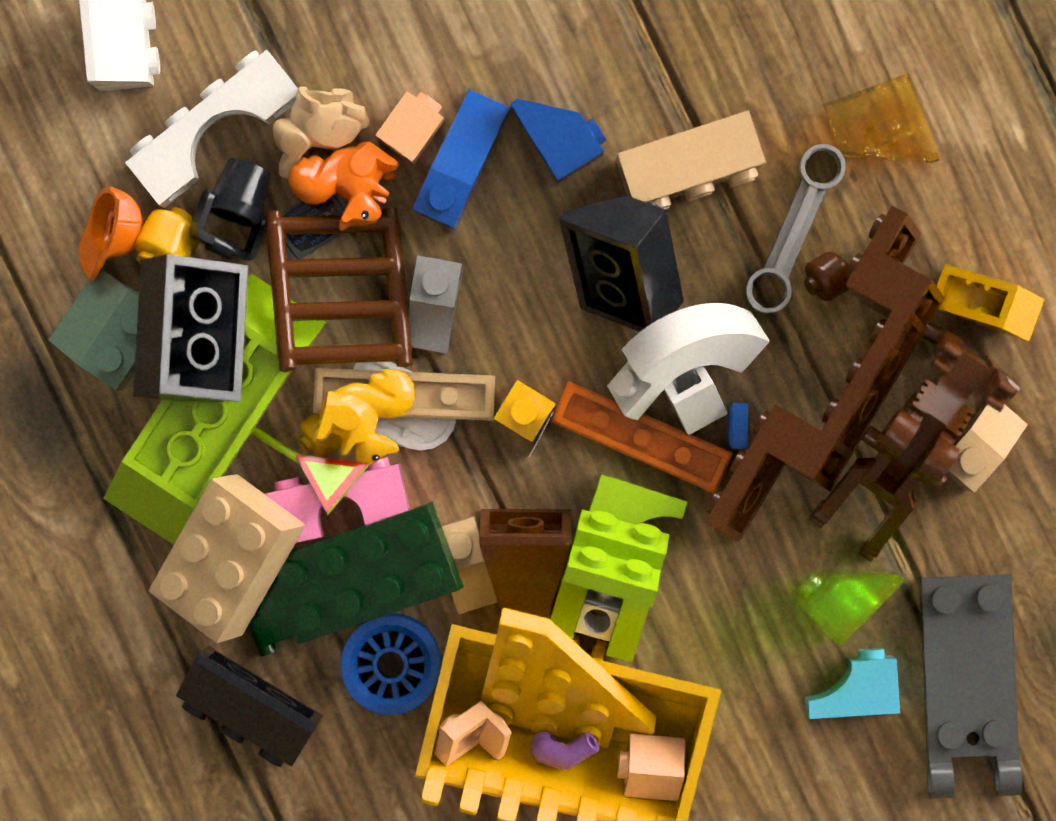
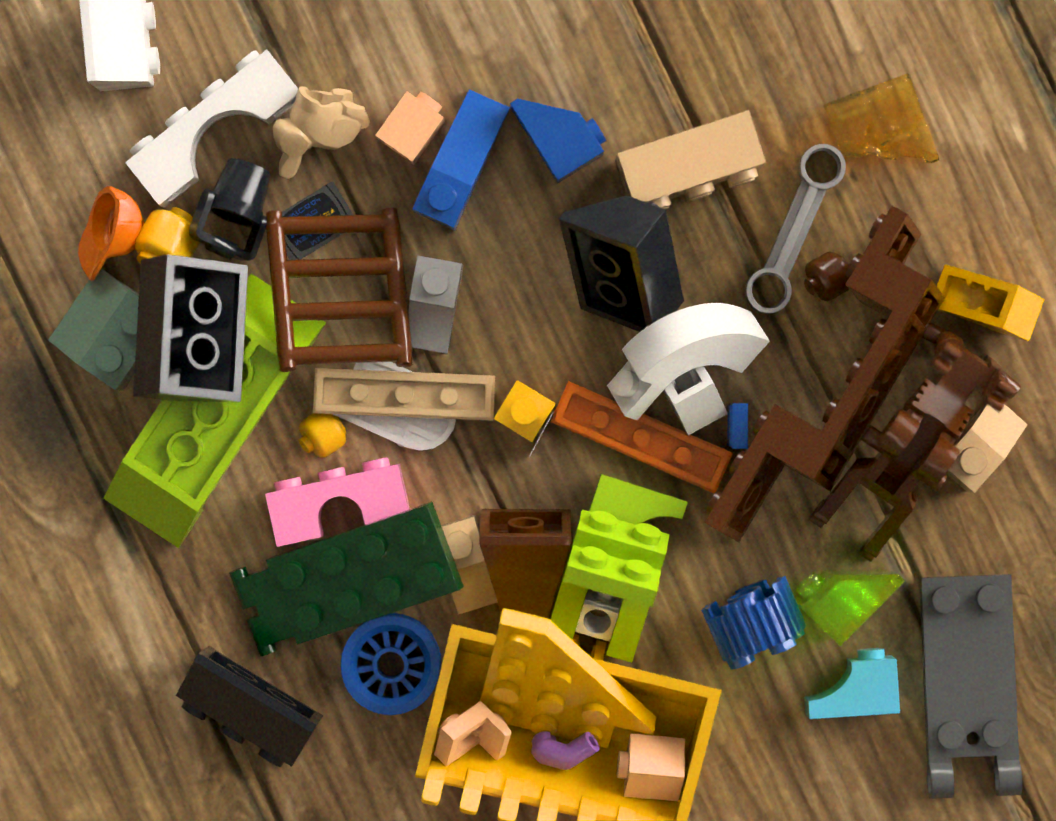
(226, 557): tan brick -> none
(328, 477): piece -> none
(352, 175): orange animal -> none
(355, 411): yellow animal -> none
(754, 621): none -> blue brick

